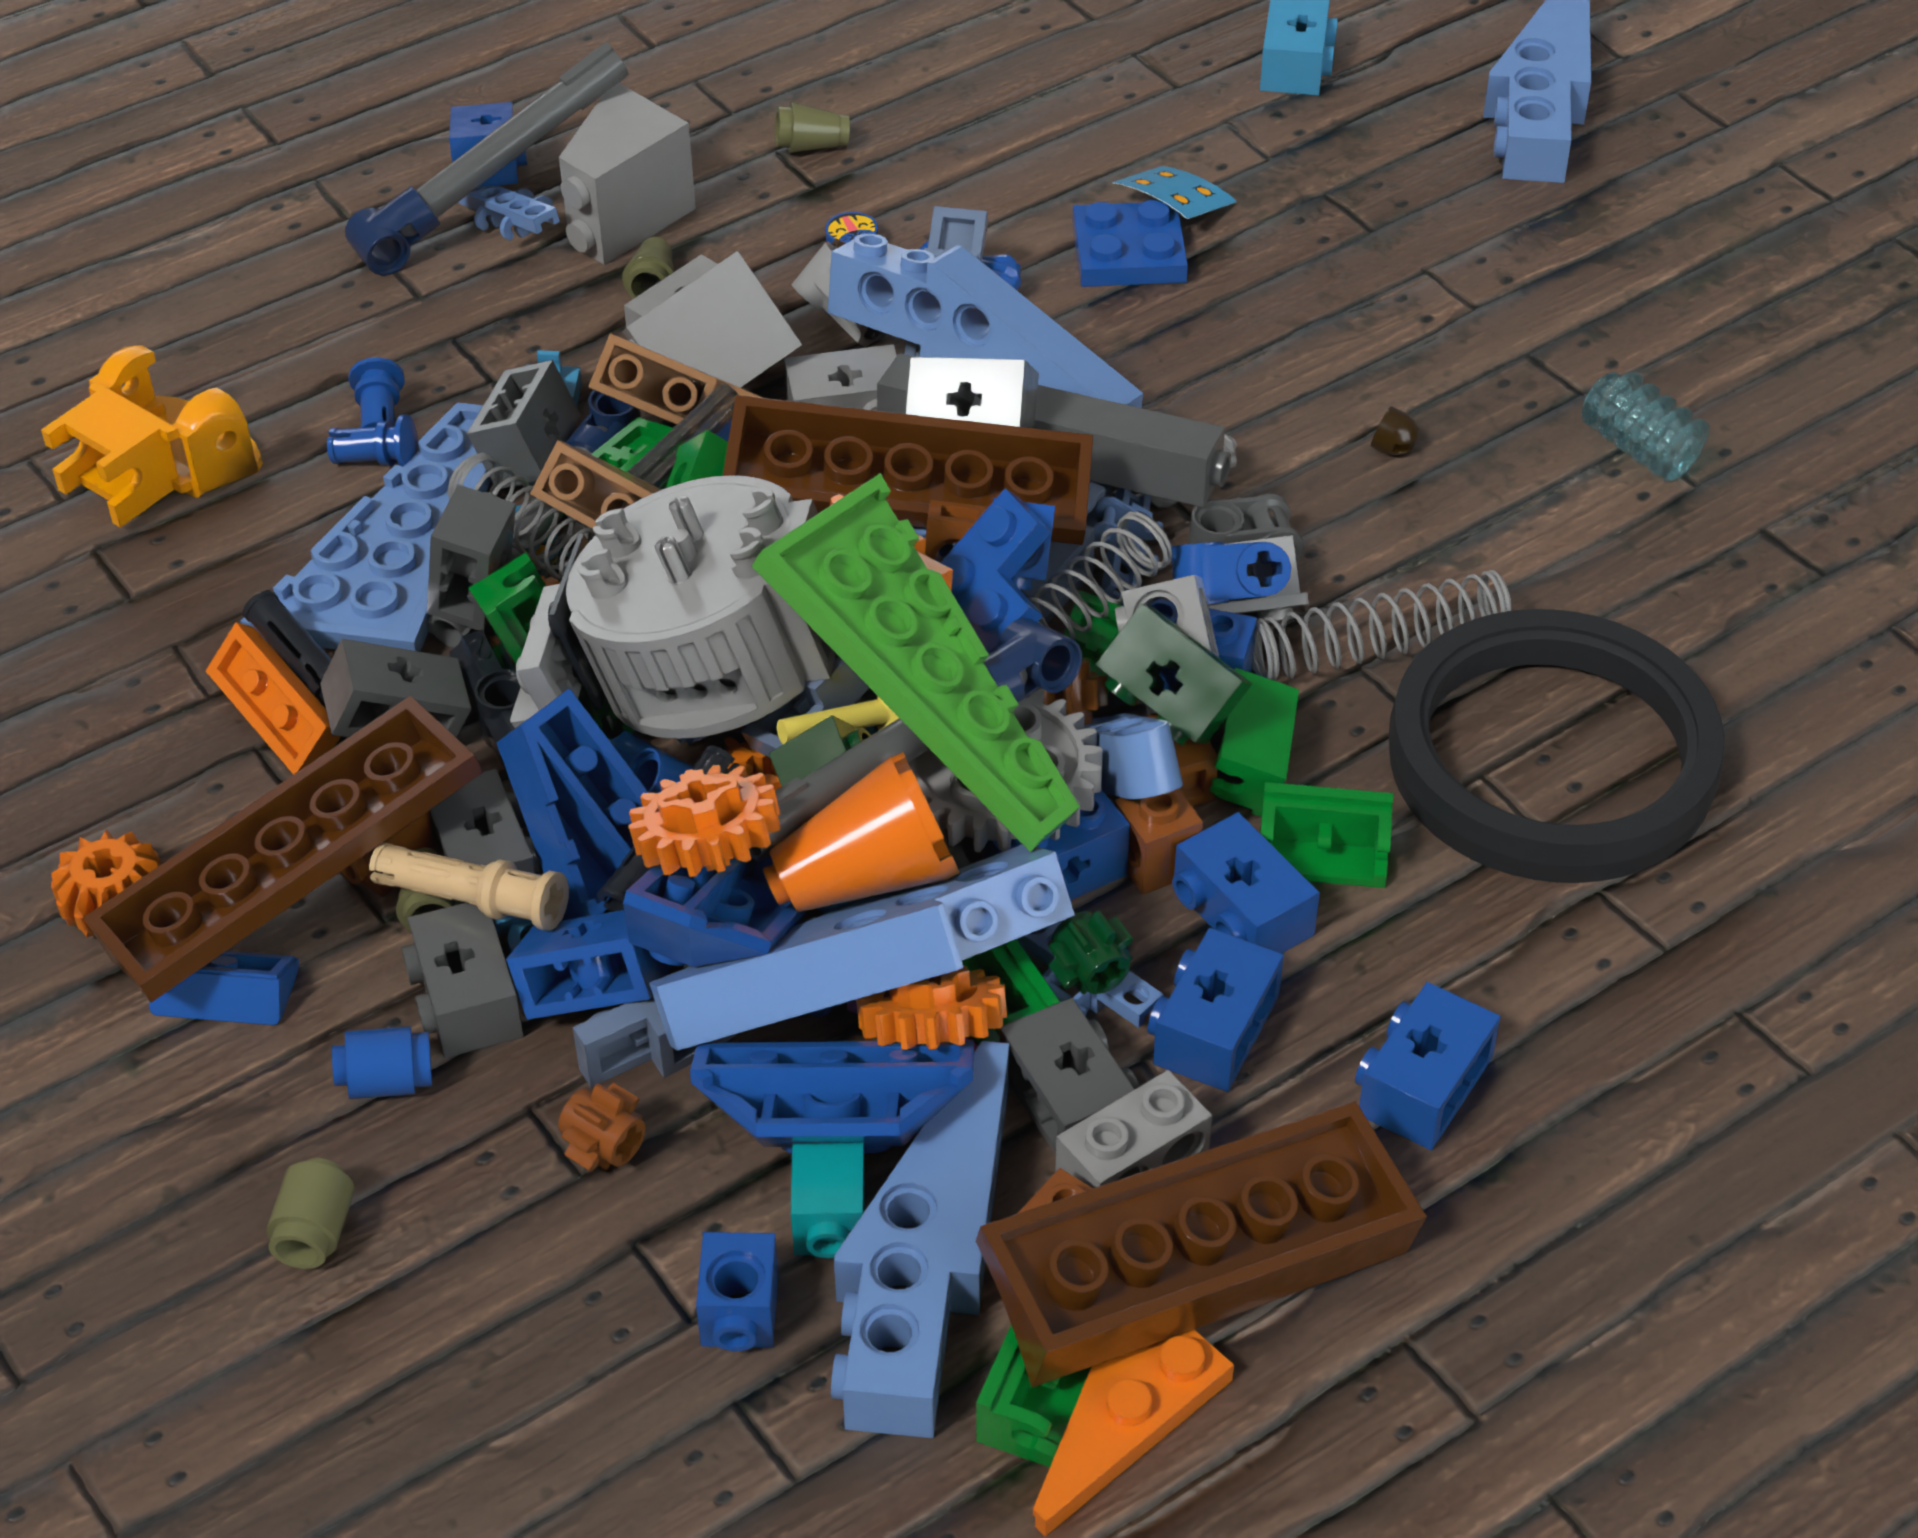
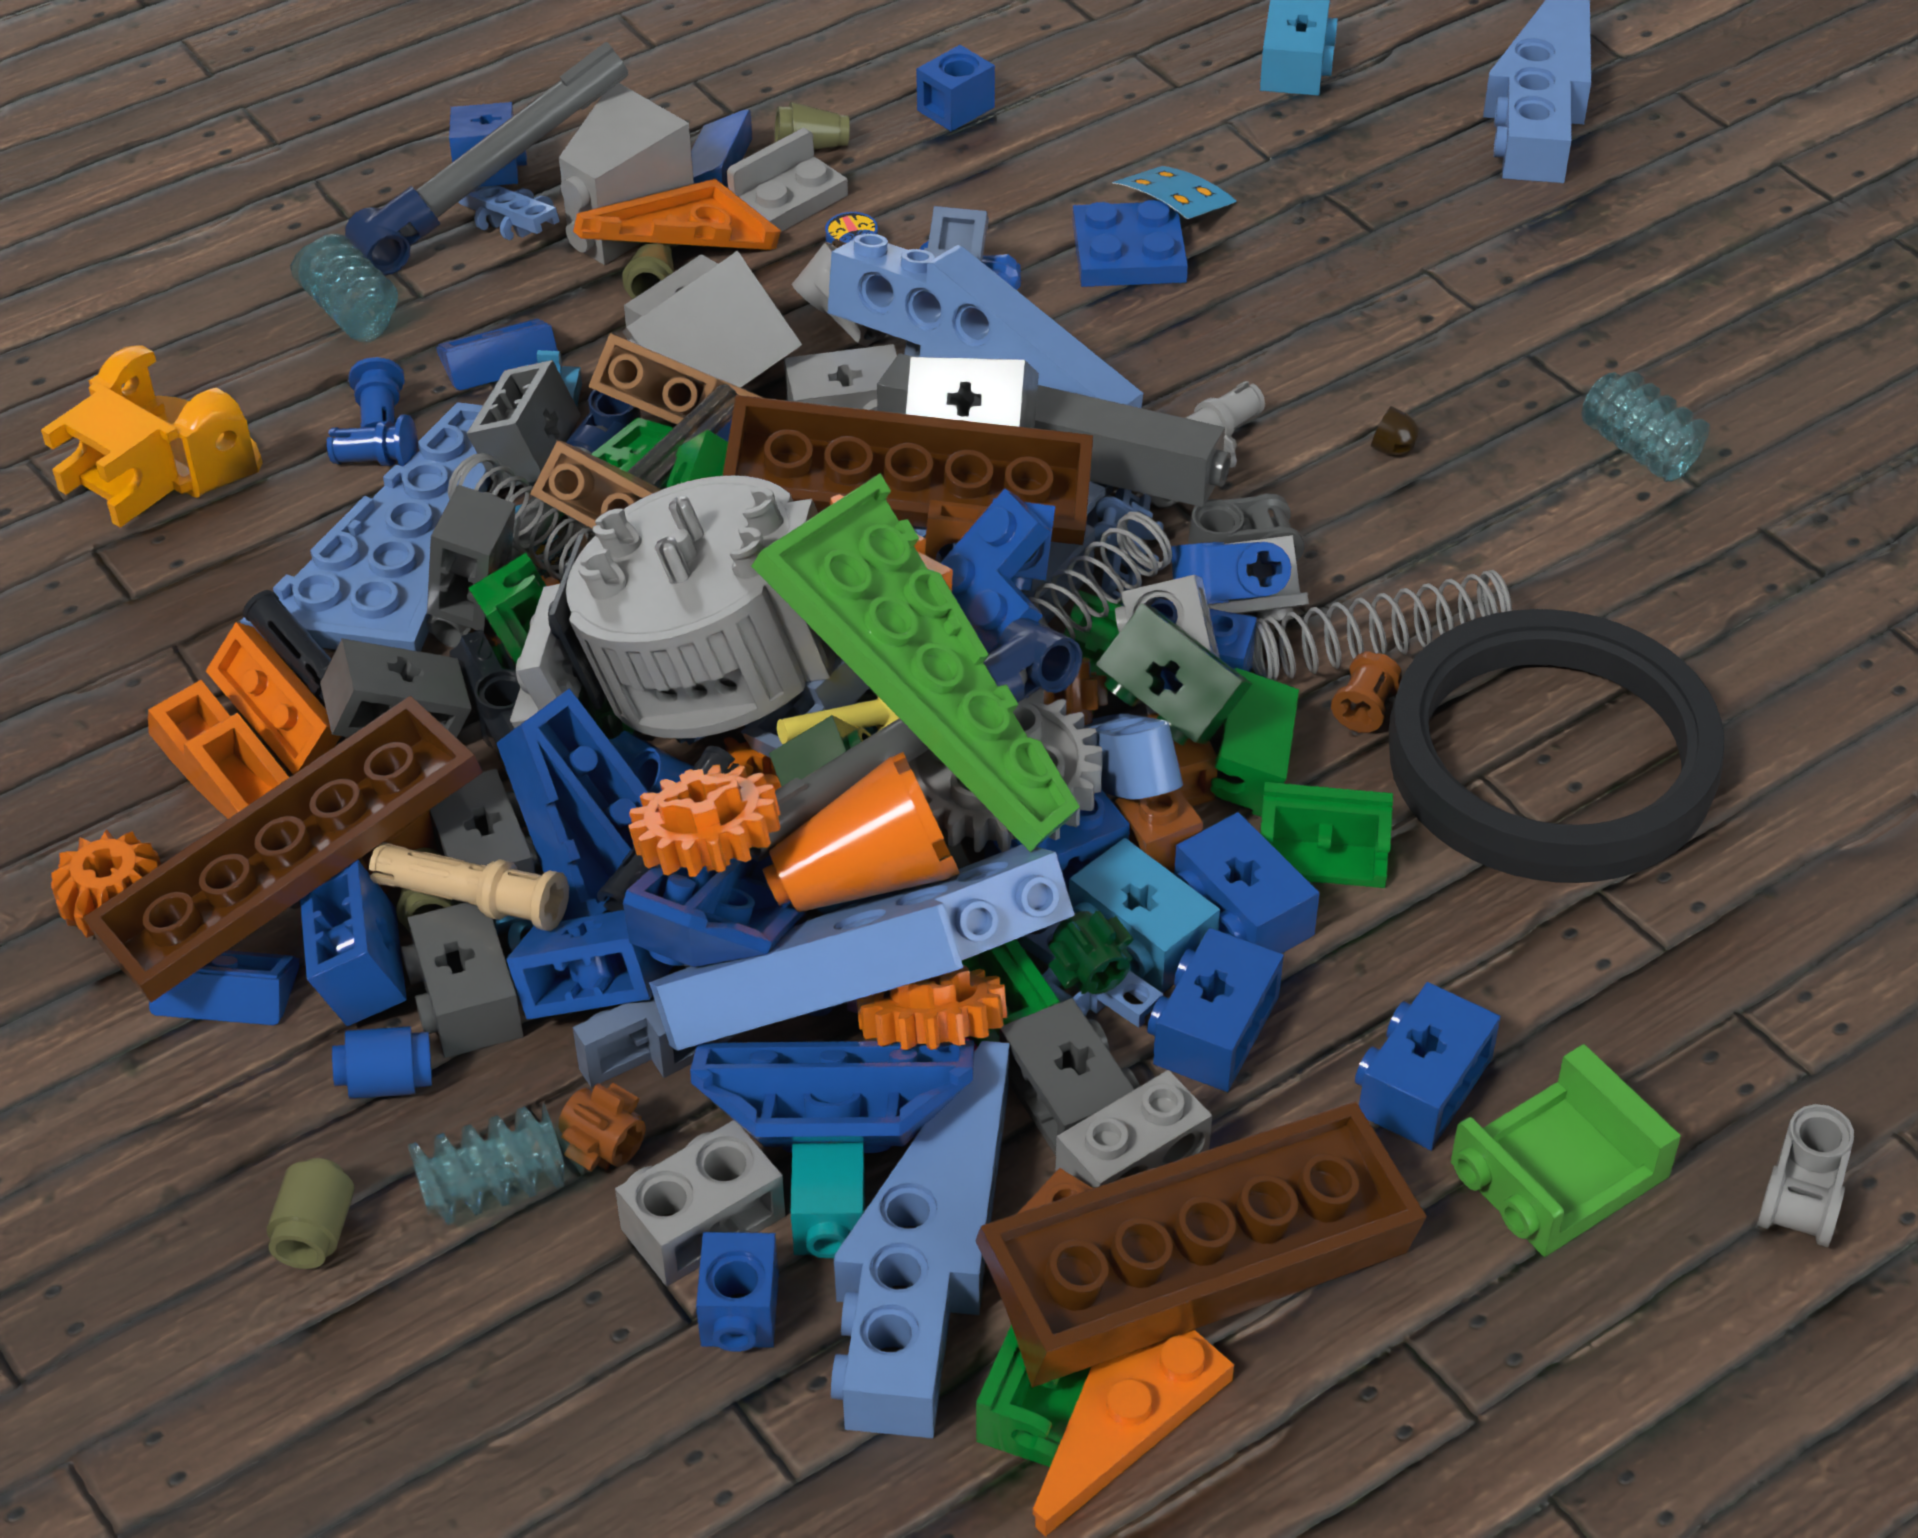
(214, 749): none -> orange slope
(346, 286): none -> clear light blue piece
(353, 945): none -> blue brick
(486, 355): none -> blue slope
(488, 1164): none -> clear light blue piece
(685, 216): none -> orange wing
(694, 1191): none -> light grey brick
(721, 146): none -> blue slope
(787, 181): none -> light grey bracket
(955, 87): none -> blue brick
(1150, 903): none -> dark azure brick
(1231, 408): none -> light grey pin
(1367, 692): none -> dark orange bush
(1567, 1154): none -> bright green panel
(1806, 1183): none -> light grey piece

